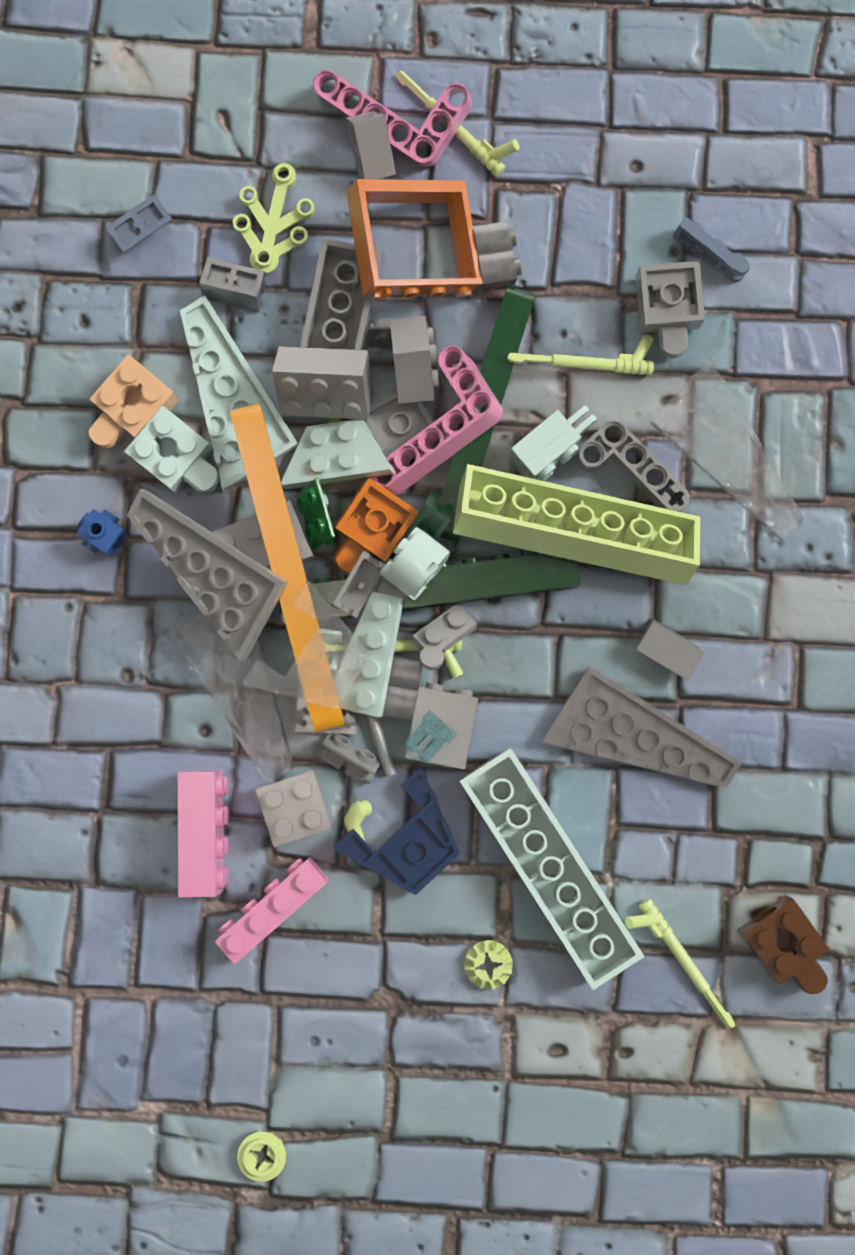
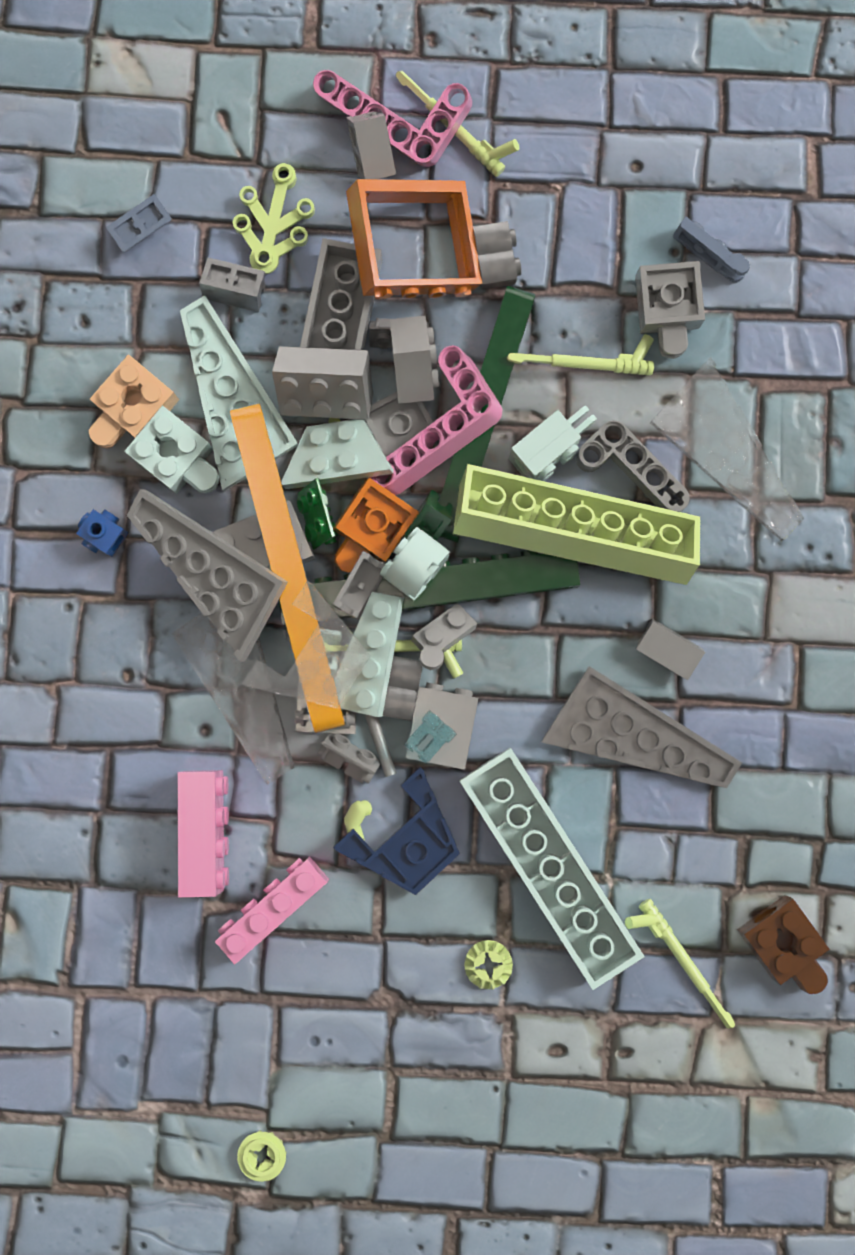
(294, 808): light grey brick -> none

